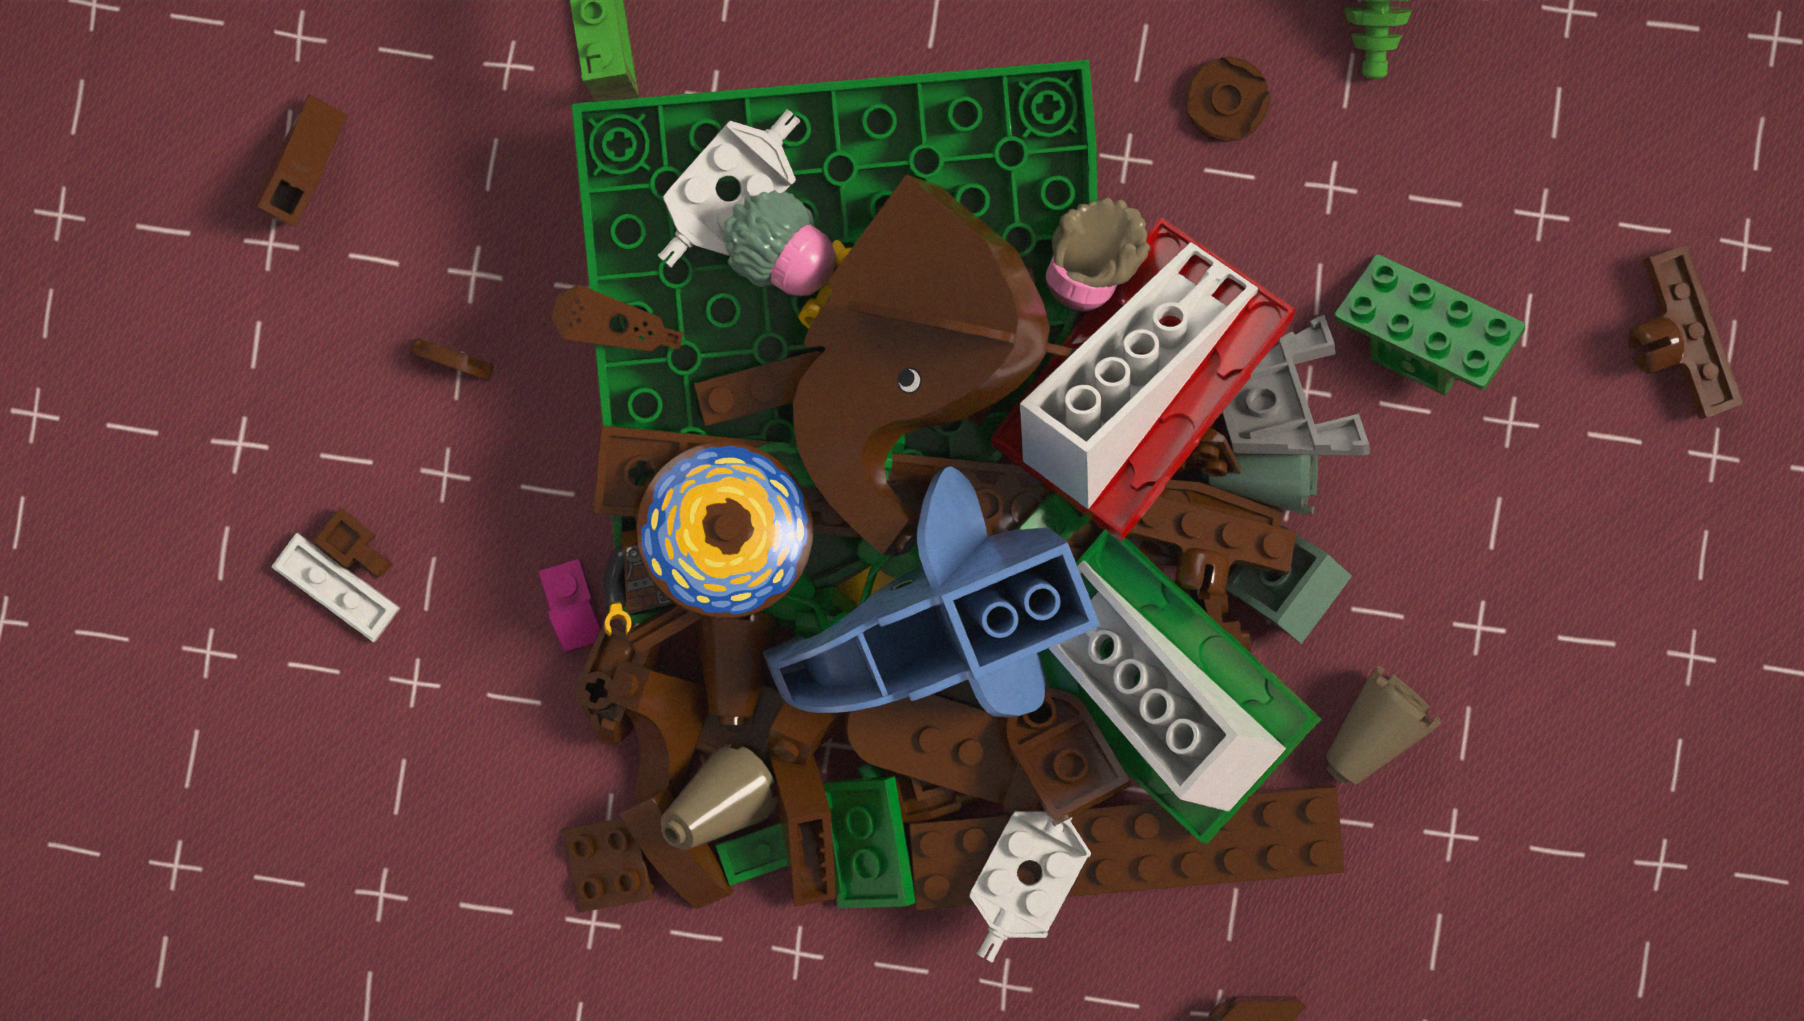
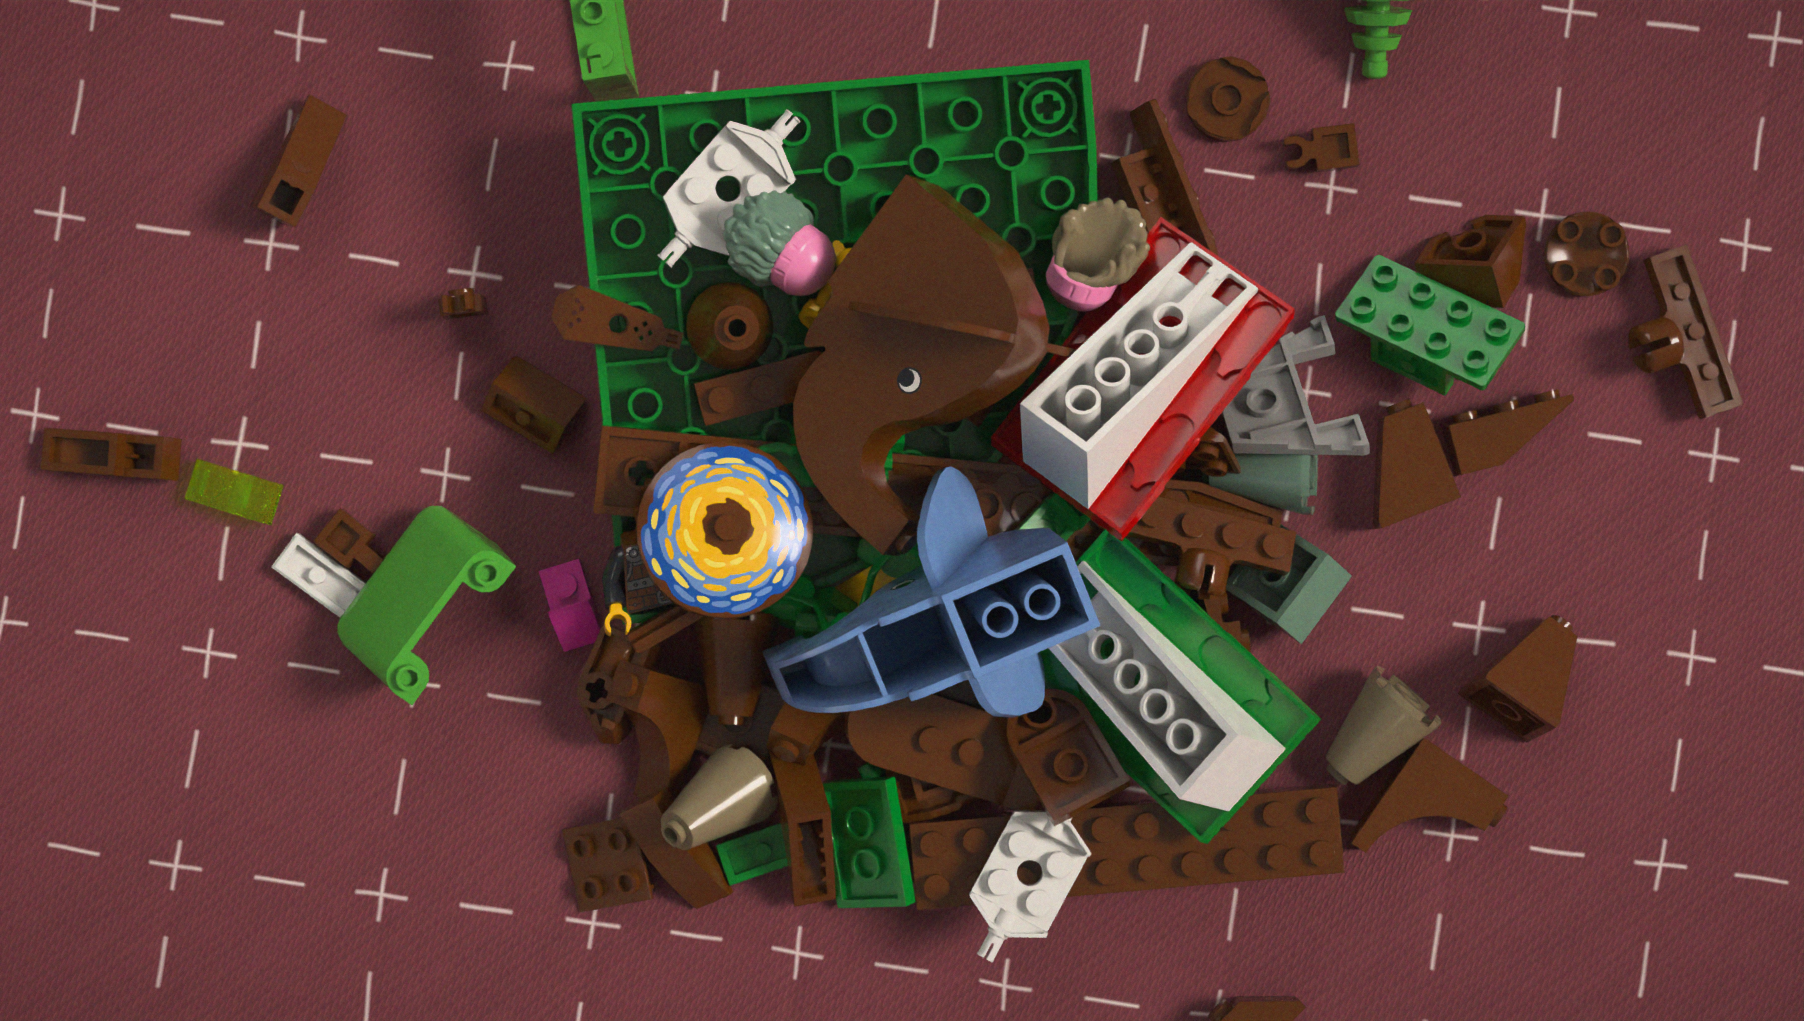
(111, 454): none -> reddish brown slope
(234, 492): none -> clear neon green slope
(412, 590): none -> bright green windscreen
(452, 359): reddish brown tile -> none
(462, 304): none -> reddish brown plate
(532, 403): none -> reddish brown panel
(710, 320): none -> reddish brown cone
(1157, 180): none -> reddish brown bracket
(1330, 148): none -> reddish brown plate
(1409, 466): none -> reddish brown slope
(1429, 785): none -> reddish brown arch
(1478, 261): none -> reddish brown slope
(1495, 438): none -> reddish brown slope
(1528, 680): none -> reddish brown slope
(1586, 253): none -> reddish brown dish

